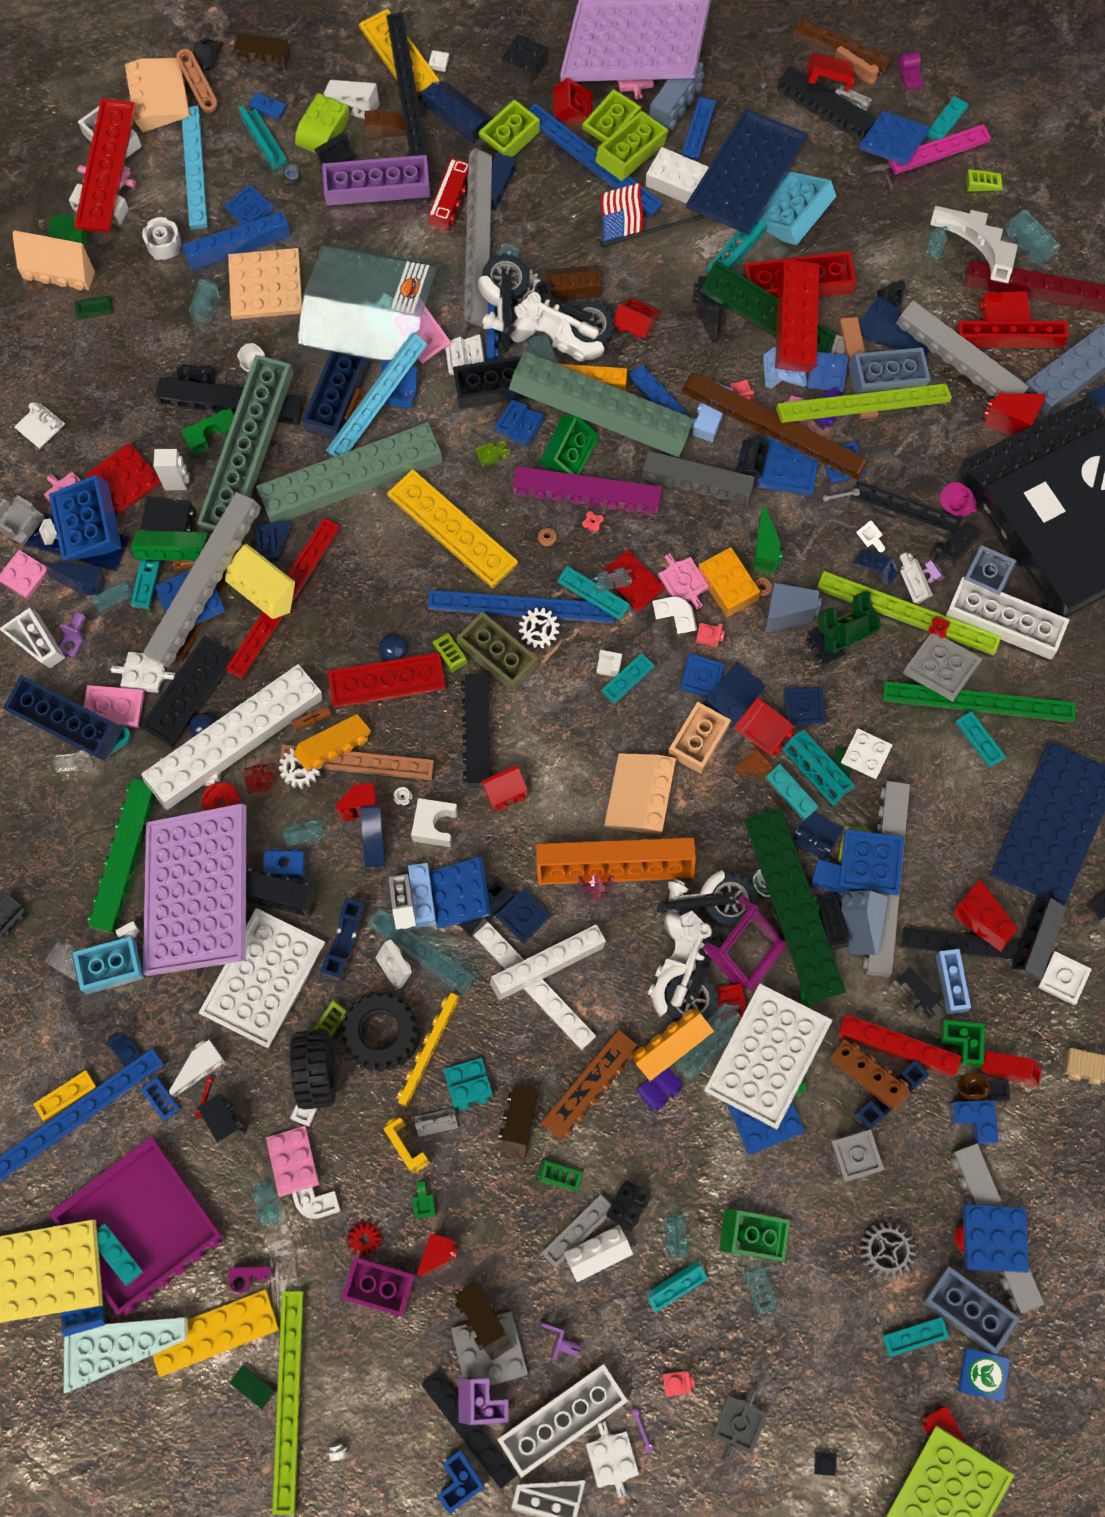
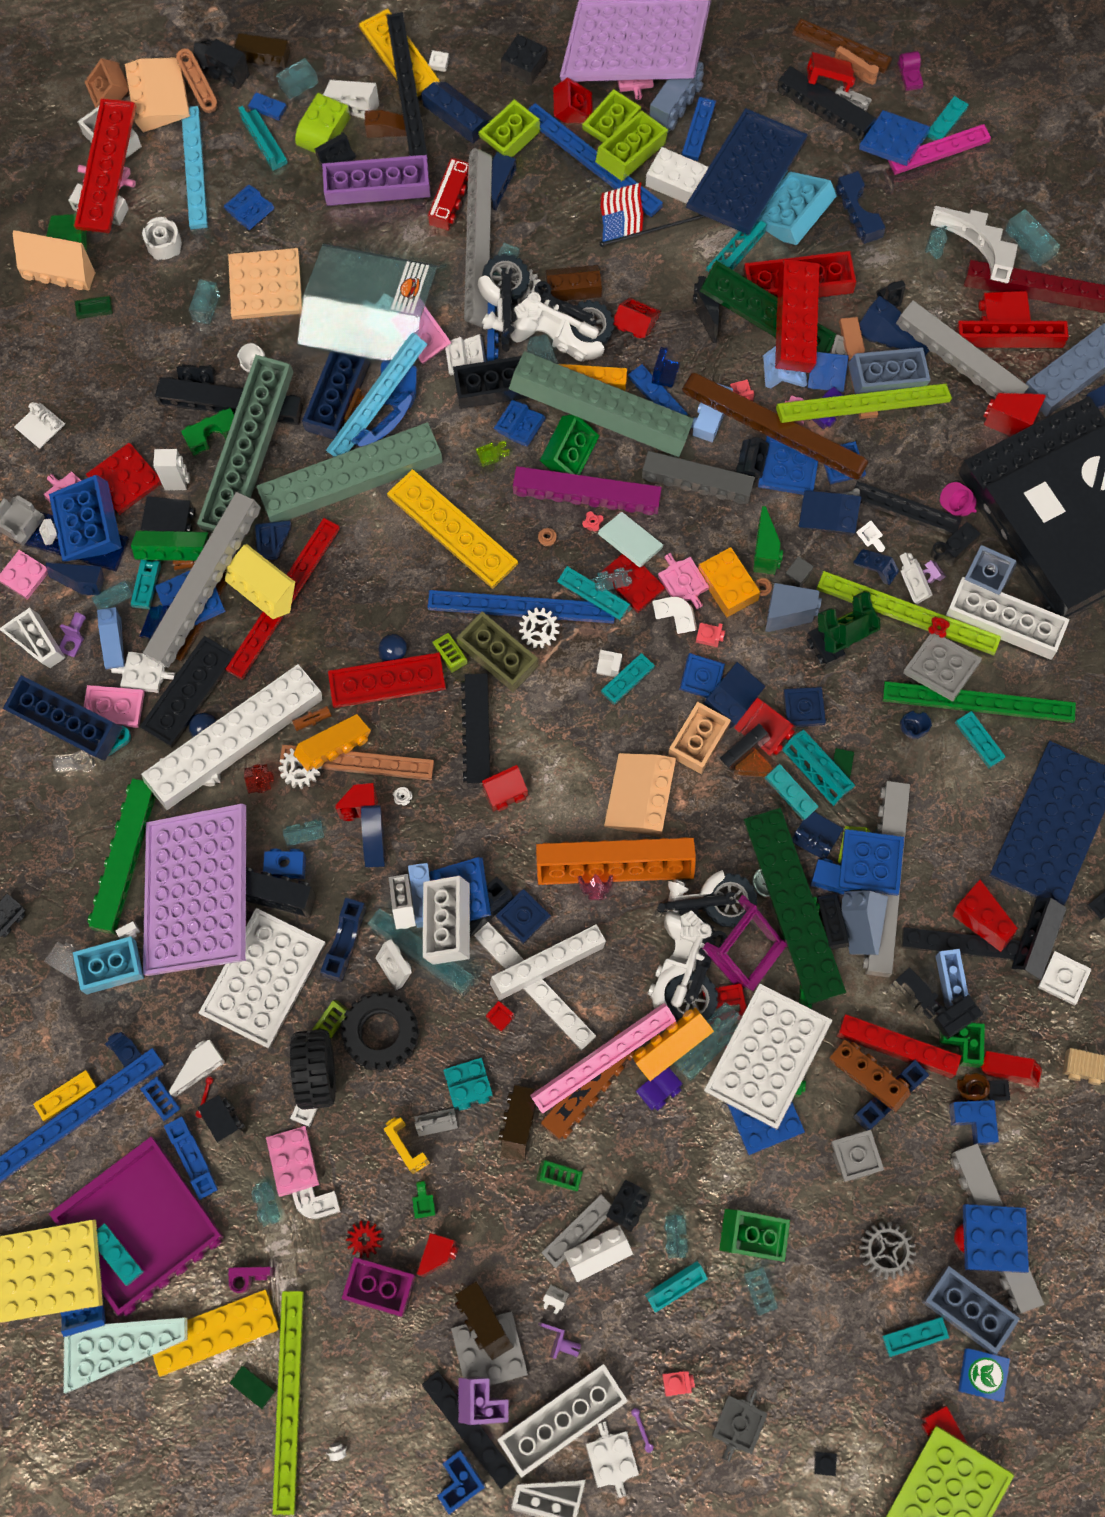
(106, 82): none -> nougat slope
(111, 637): none -> medium blue slope
(153, 620): none -> clear blue piece
(191, 1157): none -> blue slope
(217, 792): red plate -> none
(227, 64): none -> black brick
(236, 240): blue brick -> none
(292, 171): sand blue hinge -> none
(297, 78): none -> clear light blue brick
(400, 407): none -> blue slope
(423, 1057): yellow plate -> none
(425, 818): white piece -> none
(446, 920): none -> white brick
(500, 1016): none -> red panel
(555, 1297): none -> white tile
(603, 1058): none -> bright pink plate
(630, 539): none -> light aqua tile
(664, 370): none -> clear blue panel
(751, 741): none -> black piece
(800, 571): none -> dark grey panel
(830, 512): none -> dark blue slope
(866, 753): white hinge -> none
(868, 225): none -> dark blue arch
(915, 724): none -> dark blue hair
(957, 1017): none -> black brick
(983, 186): lime slope -> none

